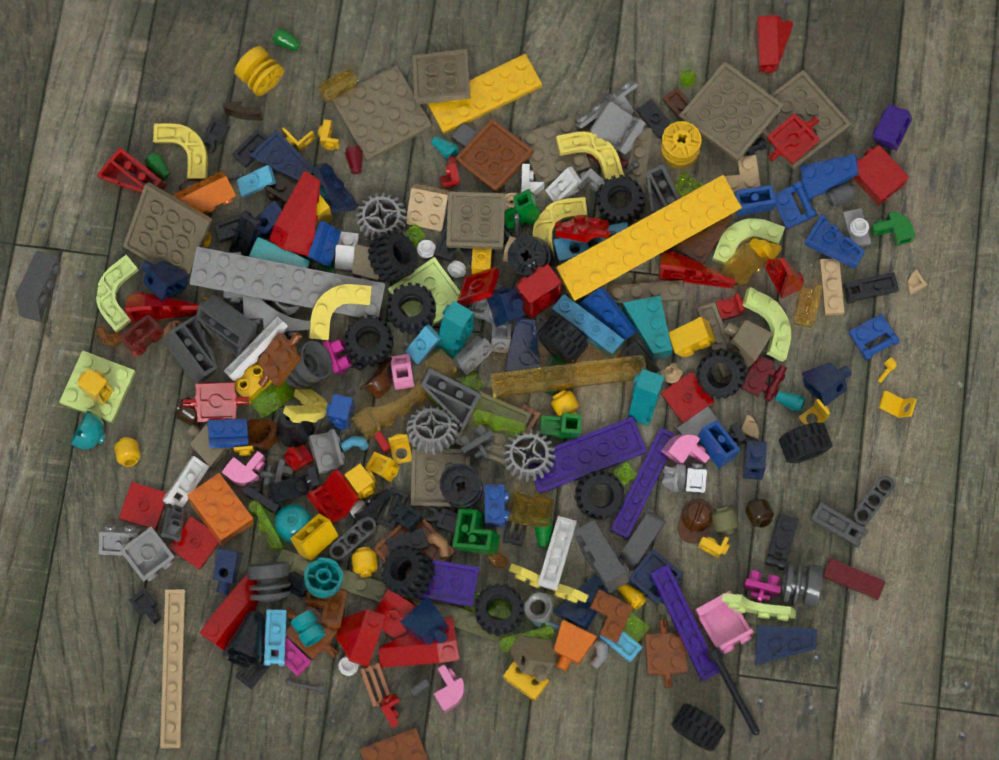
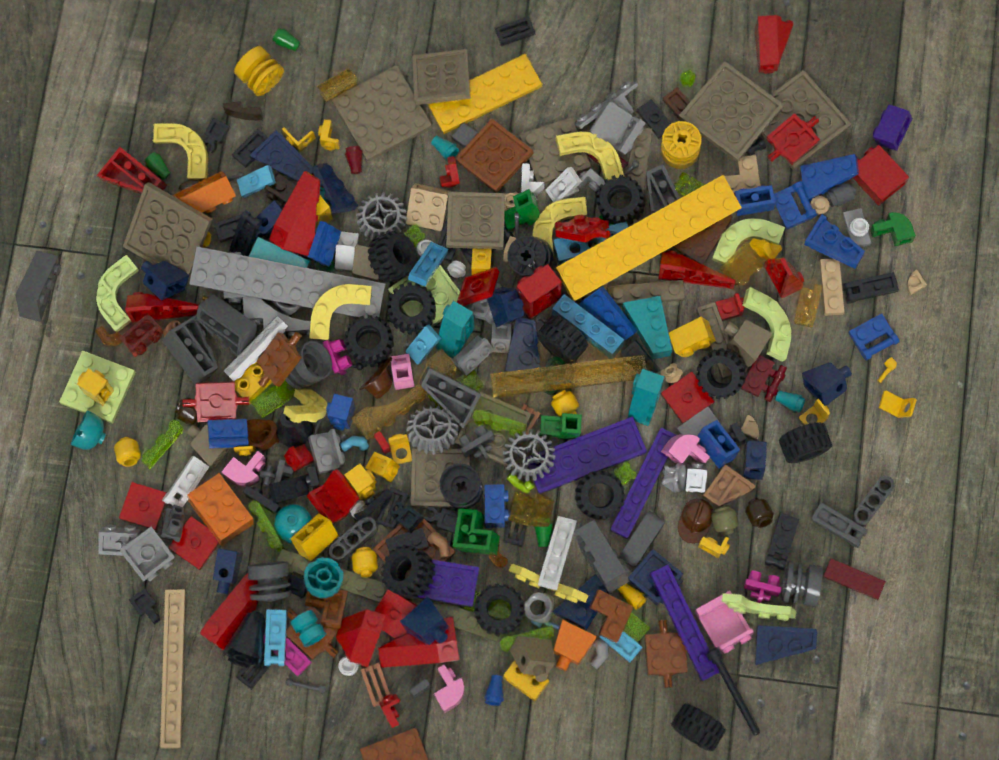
(162, 444): none -> clear neon green plate
(427, 264): none -> dark azure plate
(494, 692): none -> blue cone
(519, 484): none -> lime arm
(529, 27): none -> black tile
(727, 487): none -> medium nougat wing
(820, 204): none -> tan plate

